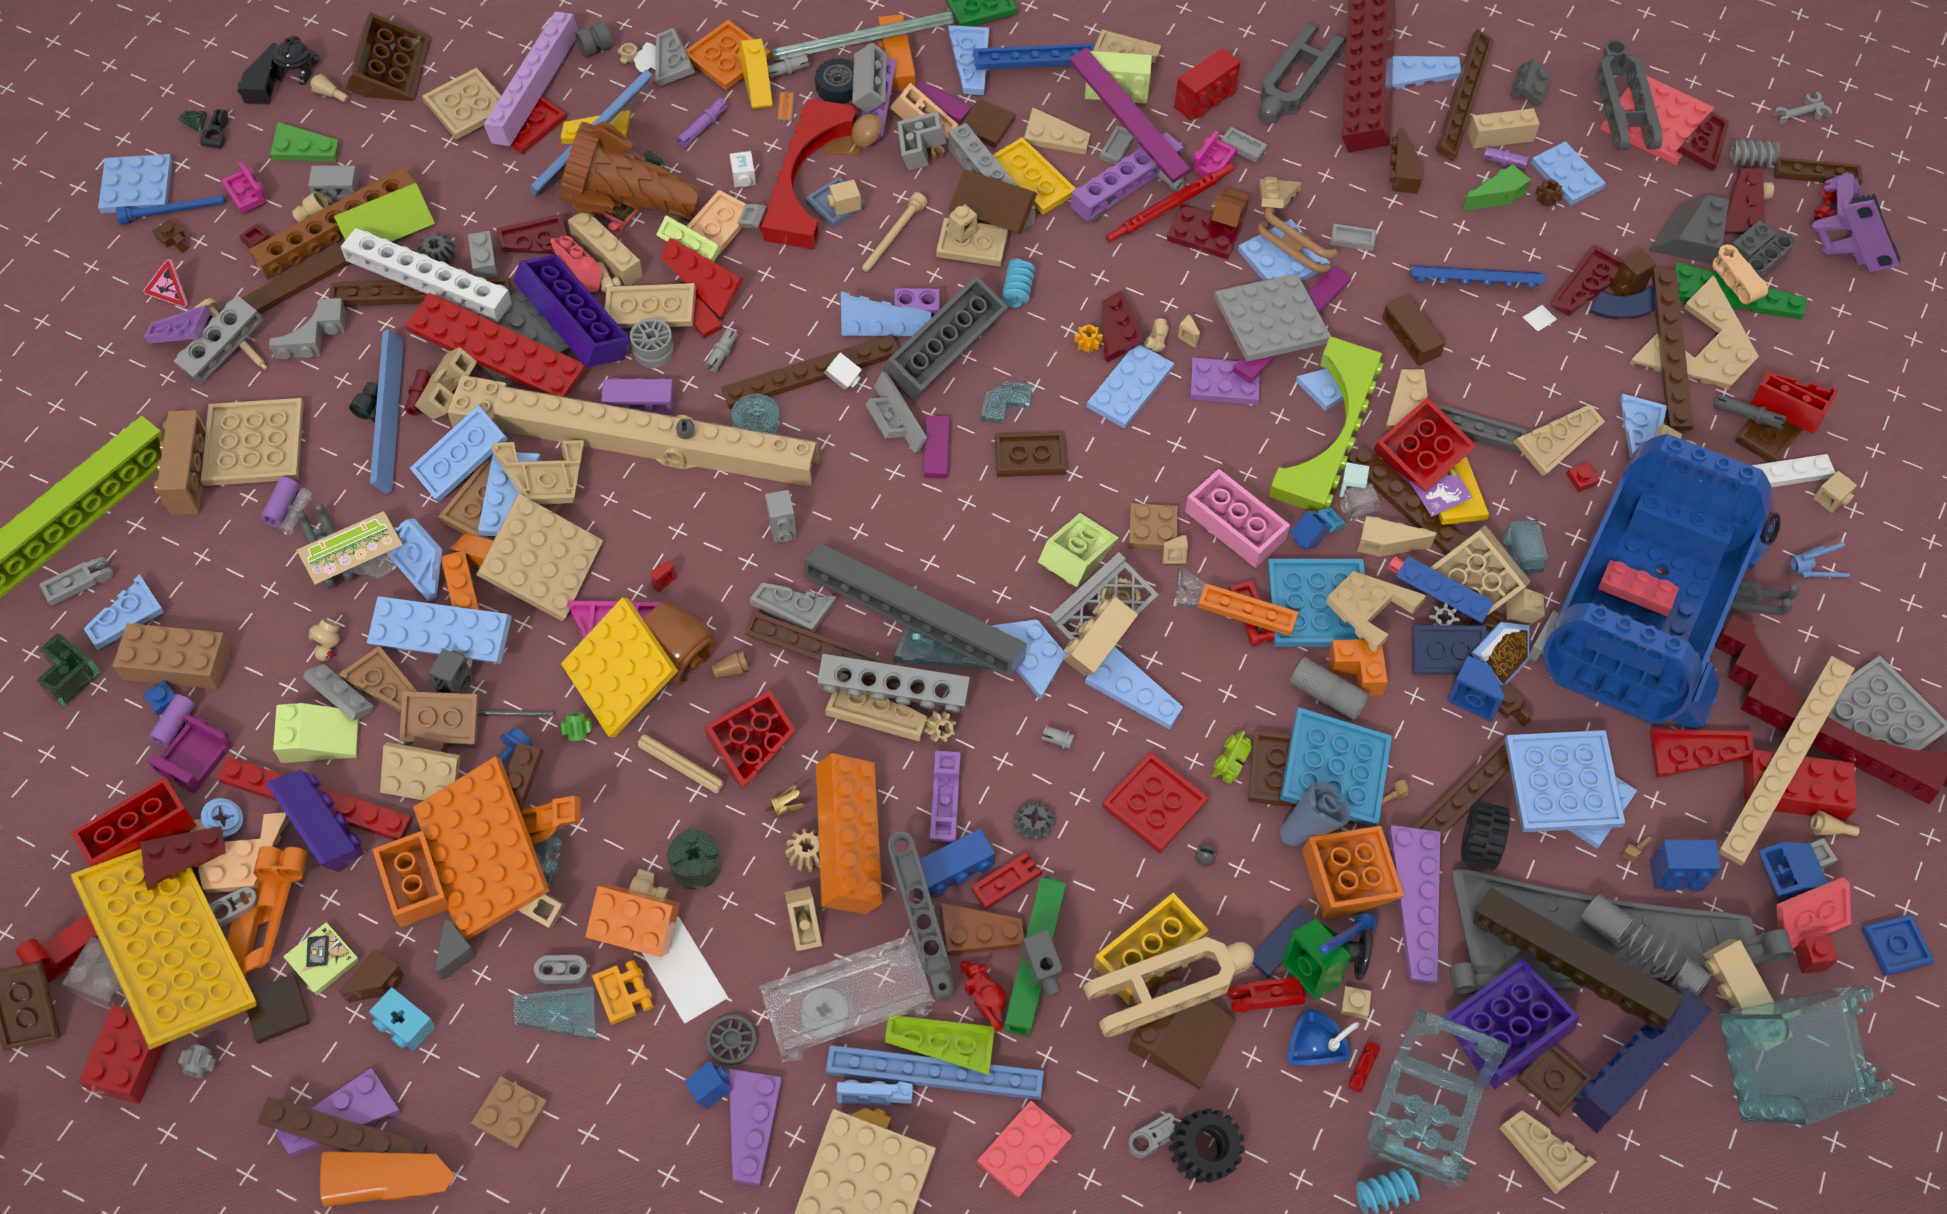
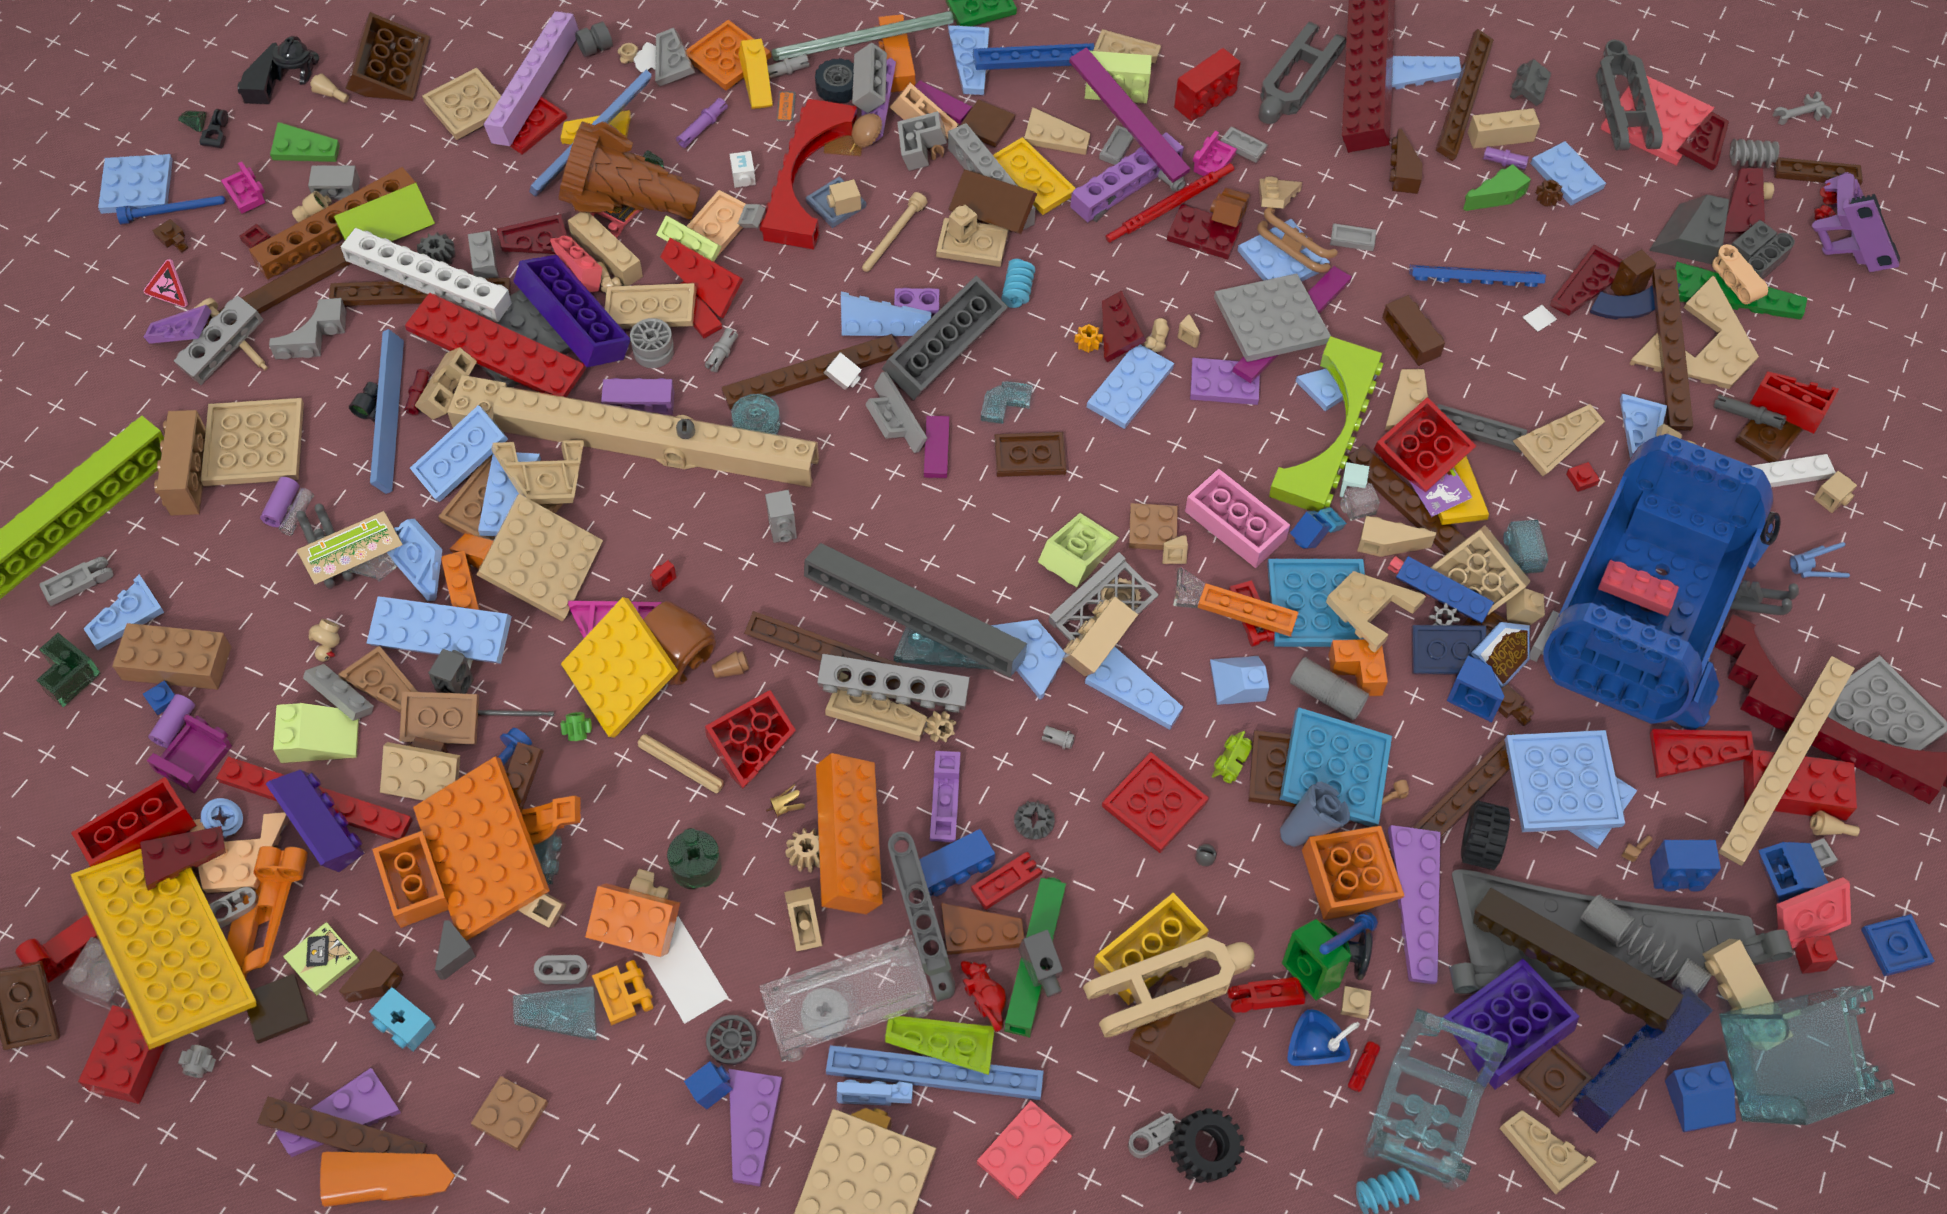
(793, 607): light grey wing -> none
(1239, 680): none -> light blue slope
(1272, 951): dark blue tile -> none
(1702, 1096): none -> blue slope

